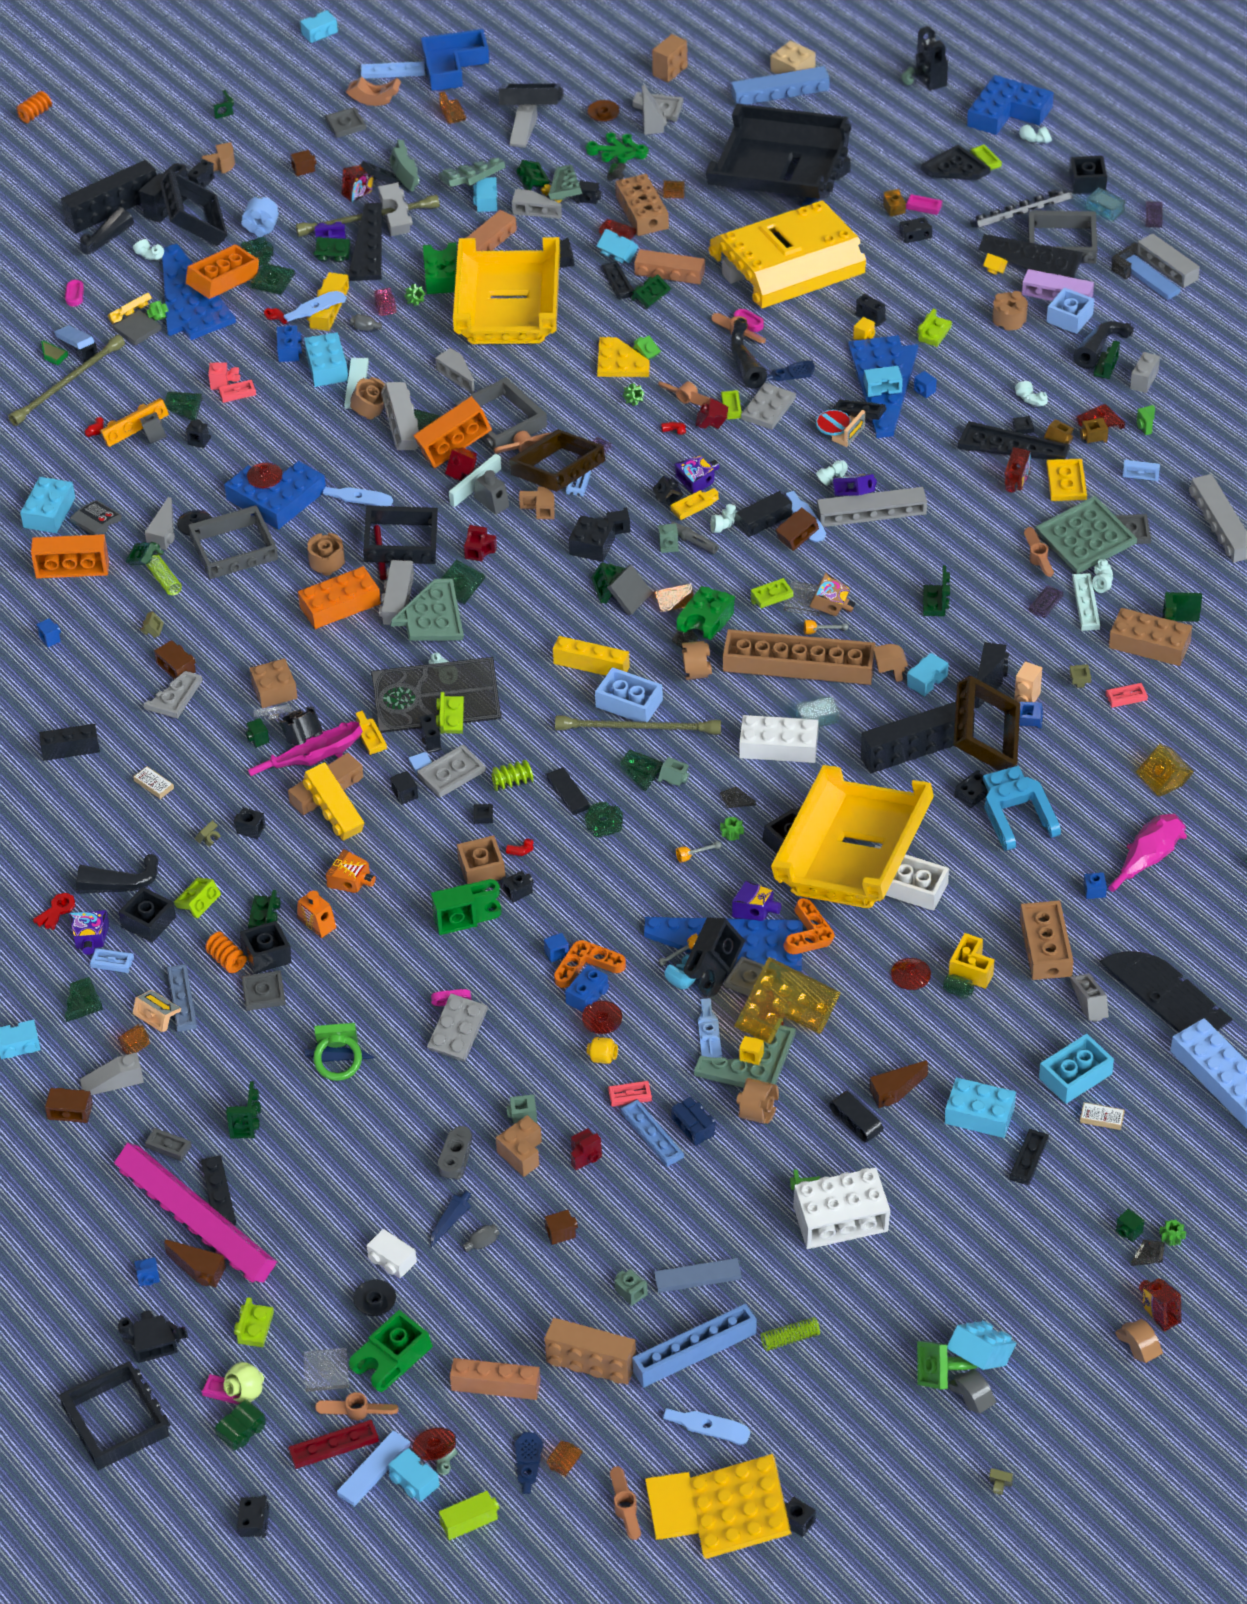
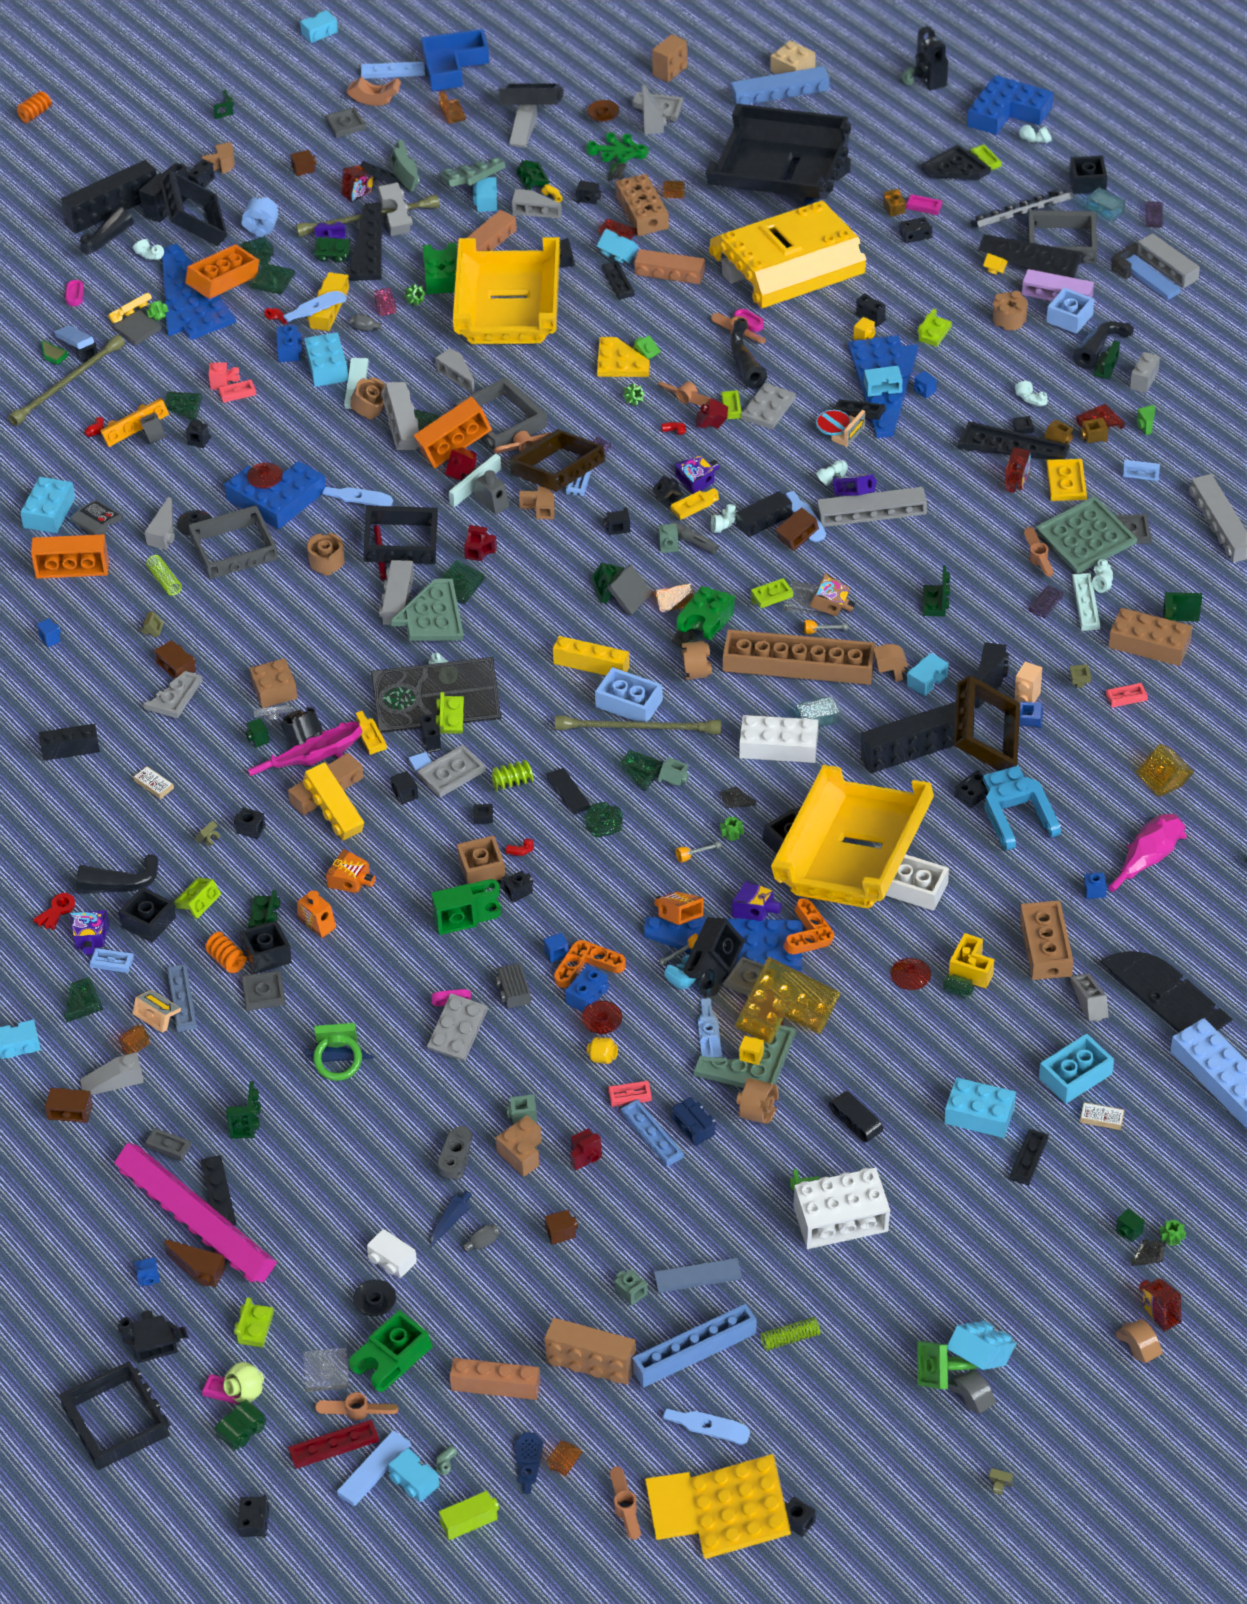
(143, 553): dark green bracket -> none
(339, 597): orange brick -> none
(434, 1443): clear red dish -> none
(513, 985): none -> dark grey brick
(564, 183): sand green wing -> none
(591, 538): black brick -> none
(651, 291): dark green bracket -> none
(679, 907): none -> orange torso
(798, 370): dark blue piece -> none
(895, 1084): reddish brown slope -> none

